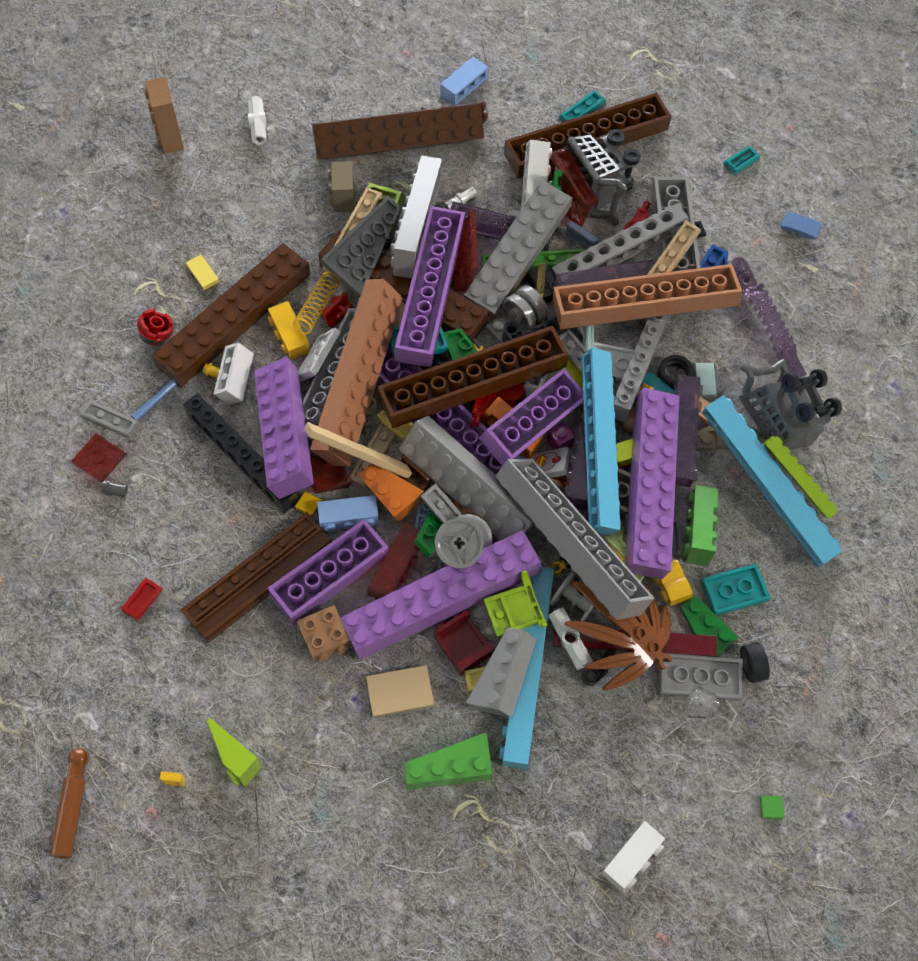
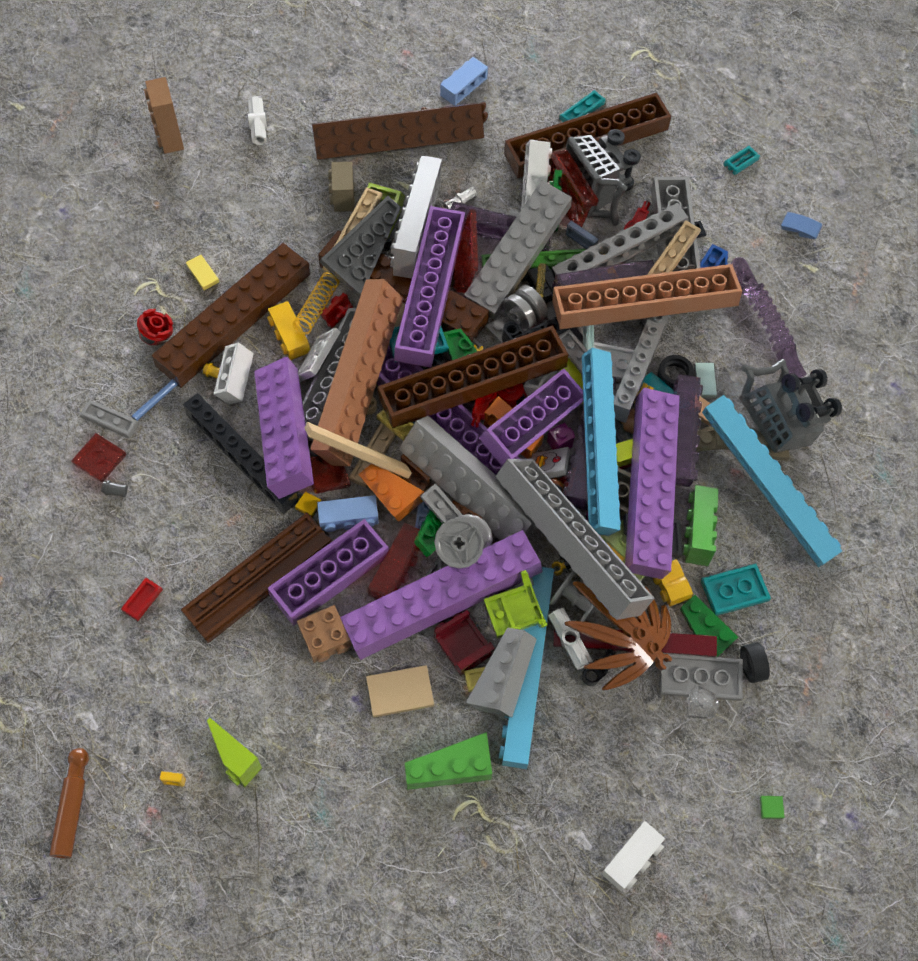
(798, 474): lime piece -> none

